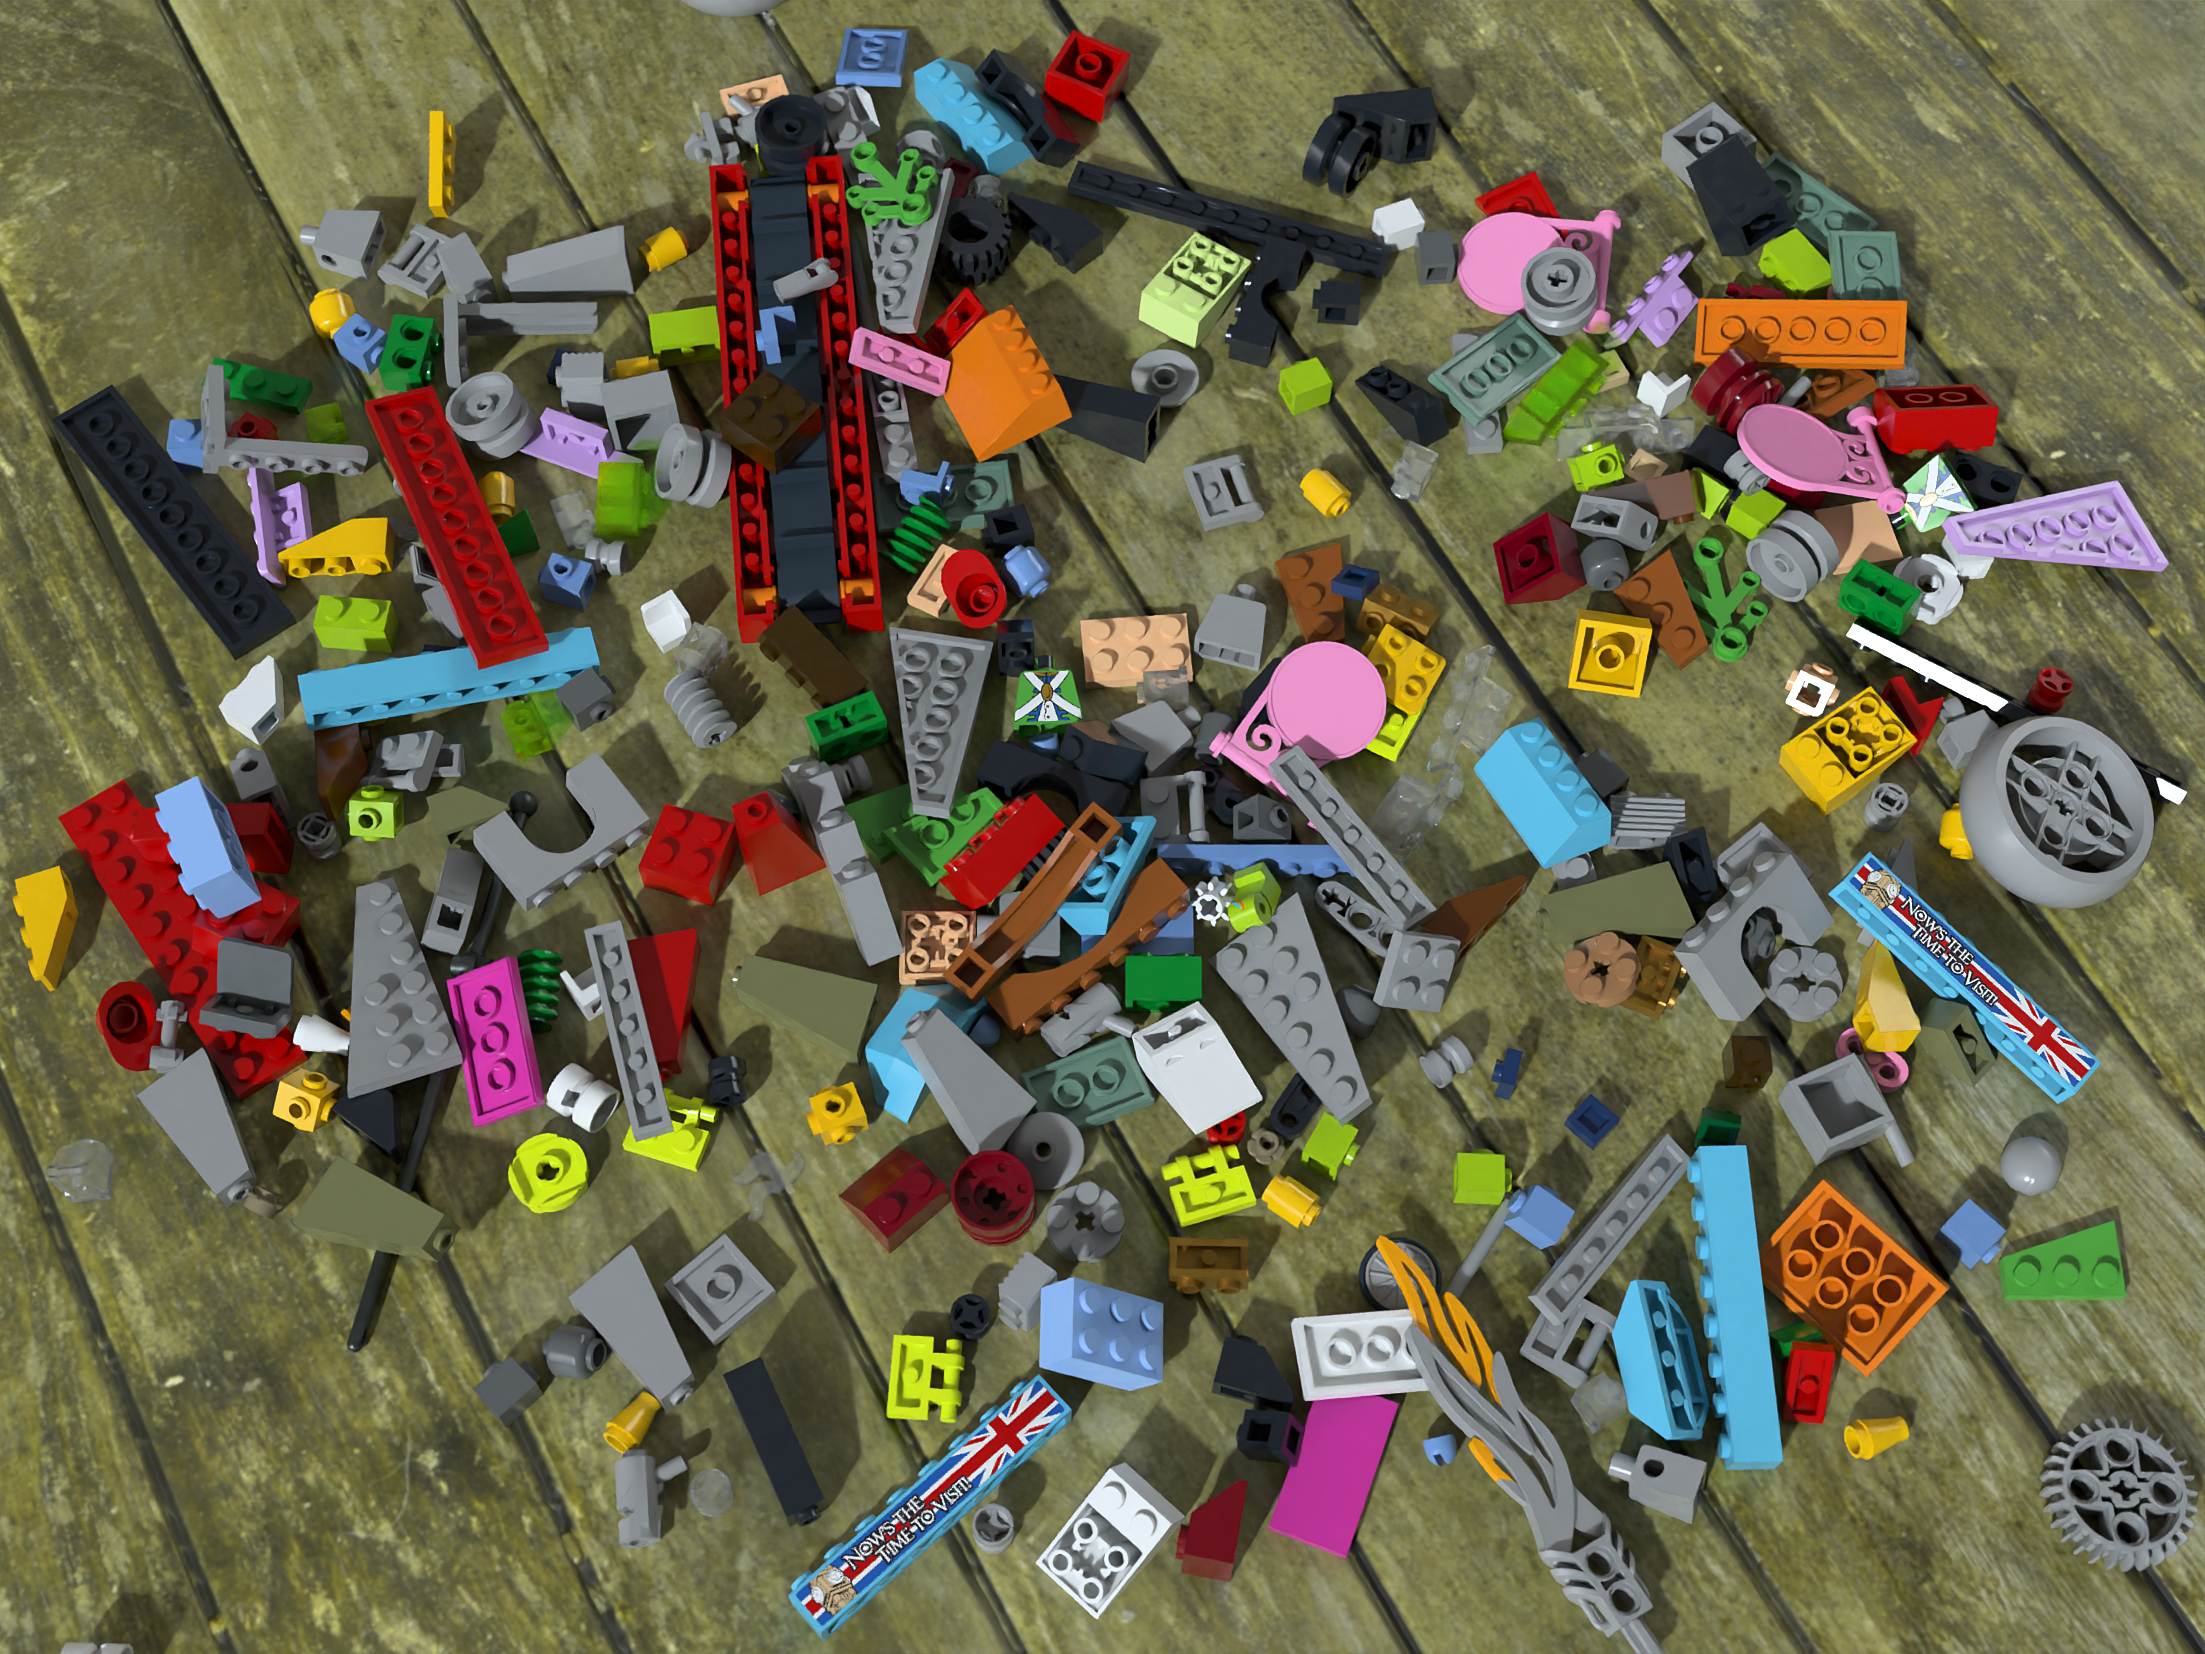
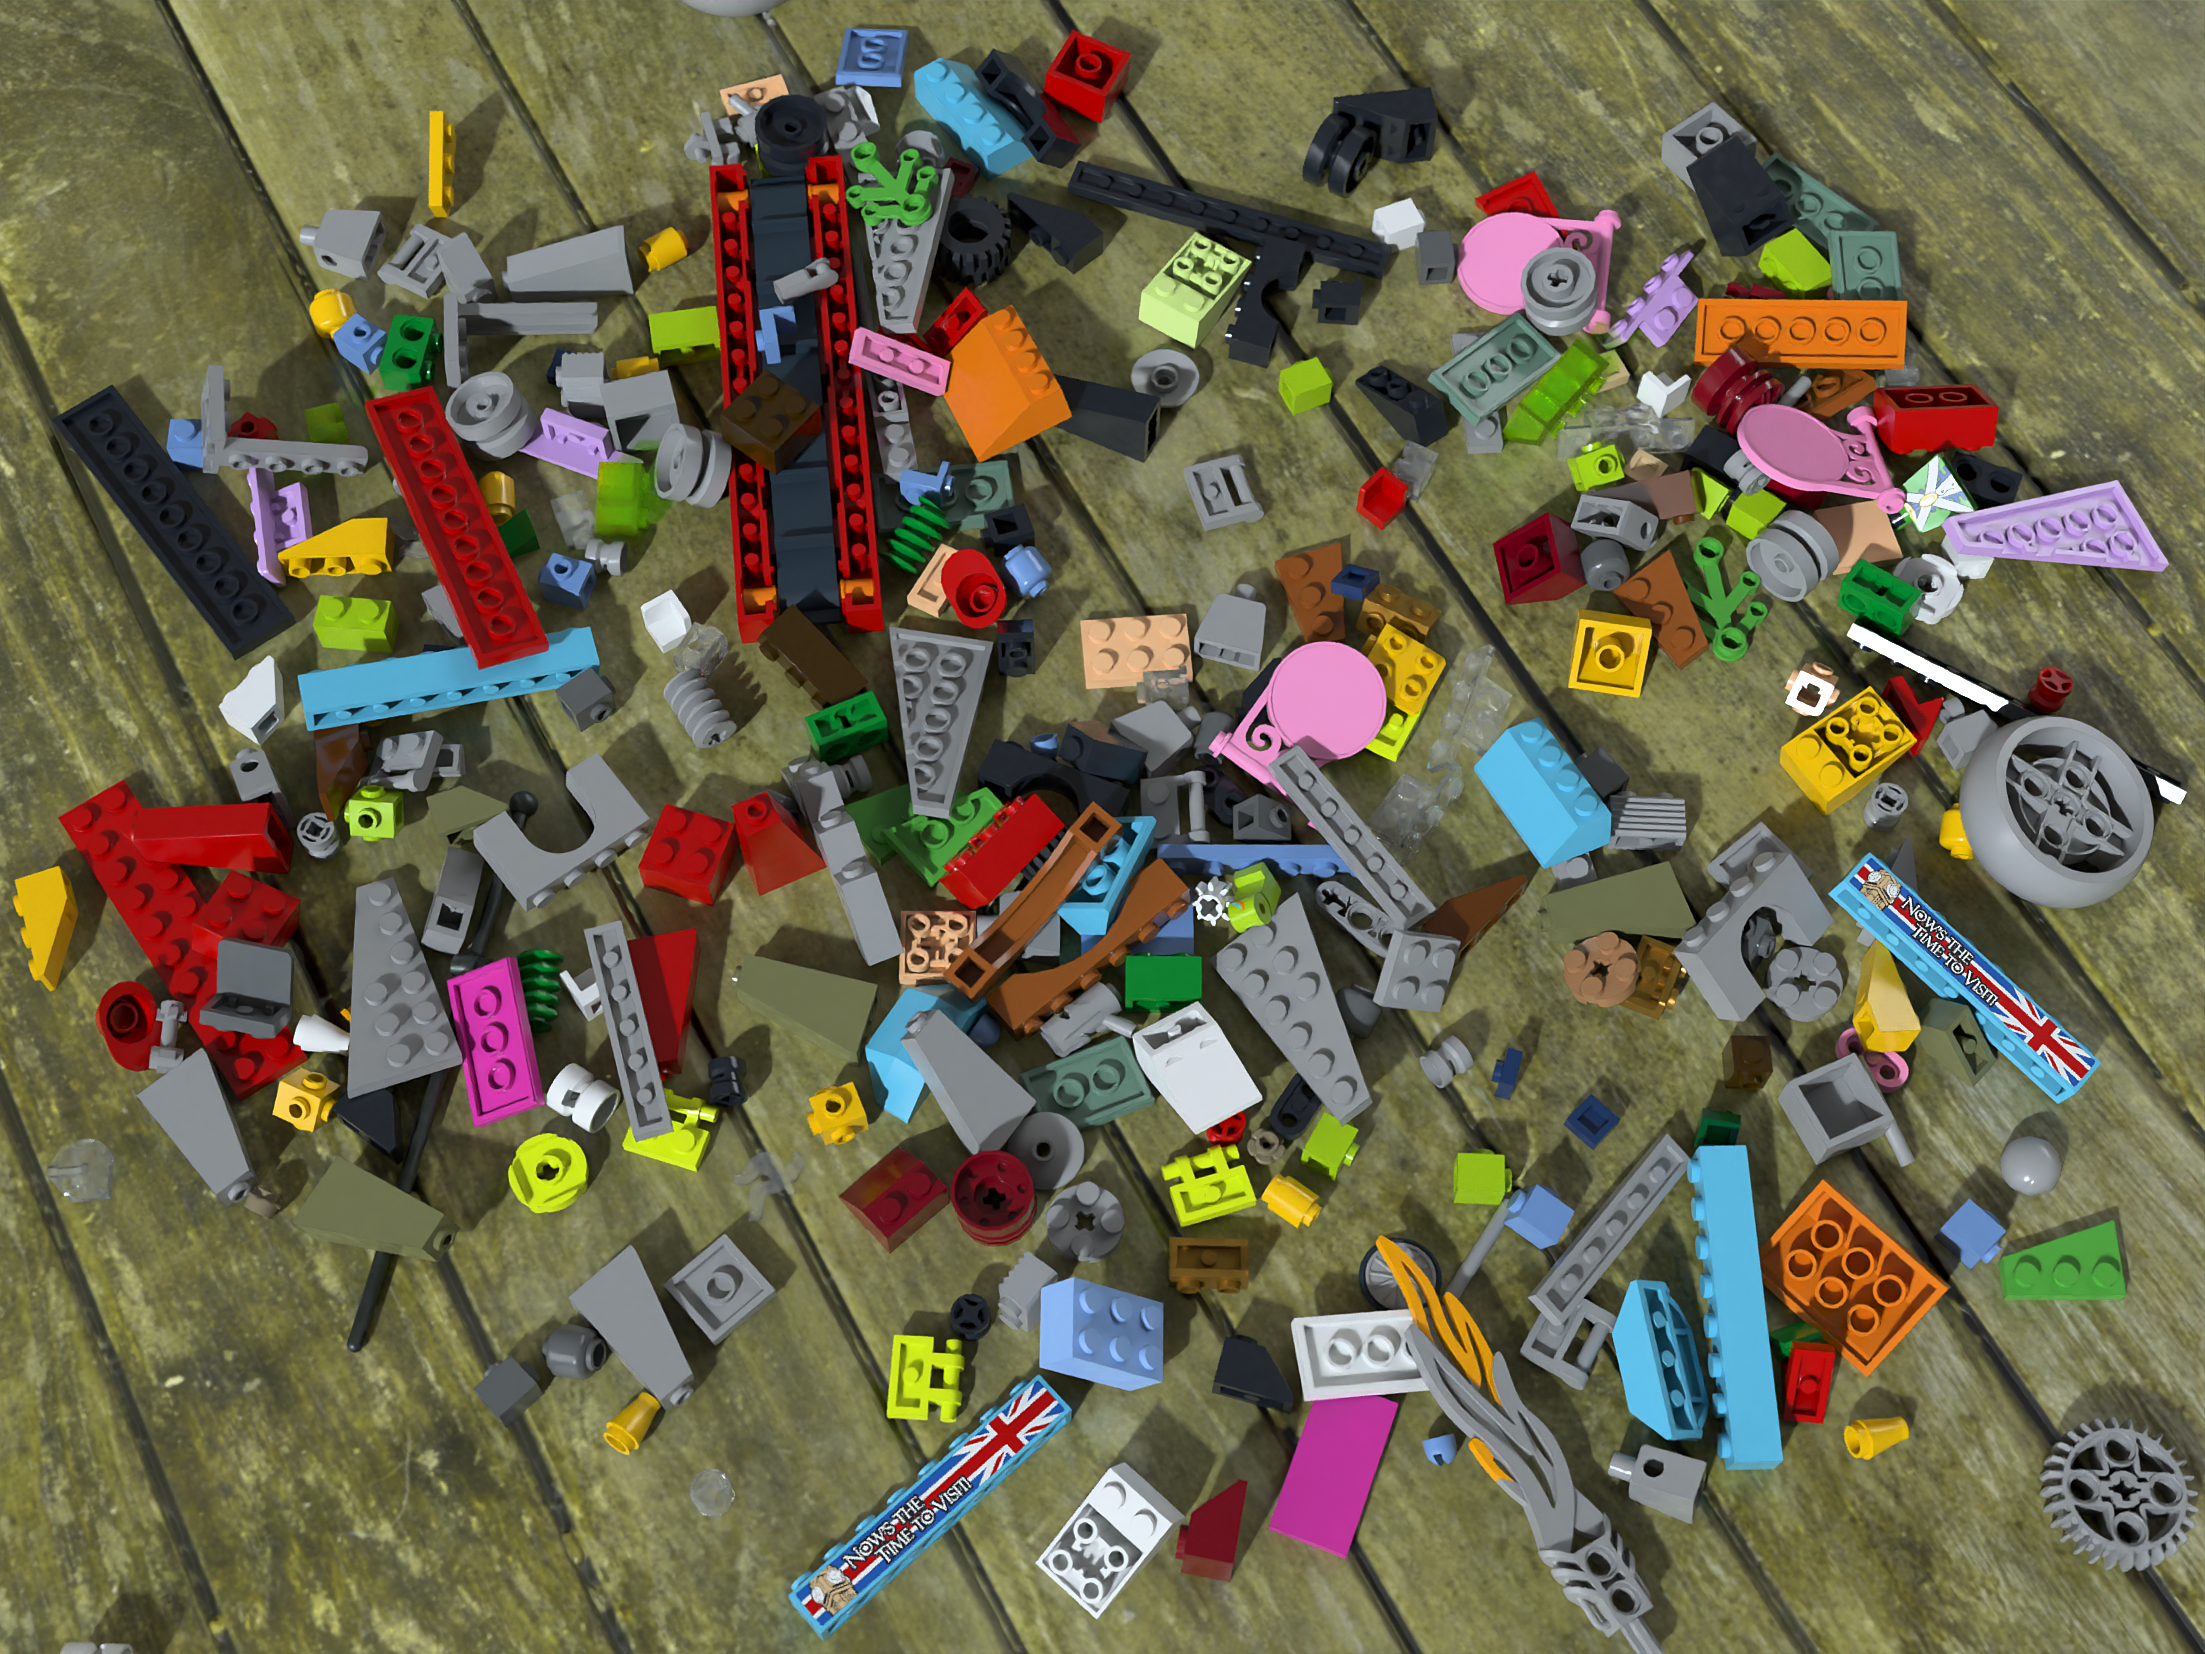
(206, 848): light blue brick -> none
(265, 386): green plate -> none
(422, 569): light grey slope -> none
(525, 730): clear neon green brick -> none
(637, 1496): light grey piece -> none
(775, 1443): black slope -> none
(987, 186): clear wheel -> none
(993, 1520): light grey wheel -> none
(1045, 700): torso -> none
(1270, 1436): black brick -> none
(1326, 493): yellow brick -> none
(1382, 498): none -> red panel
(1600, 1402): clear brick -> none
(1692, 865): black slope -> none

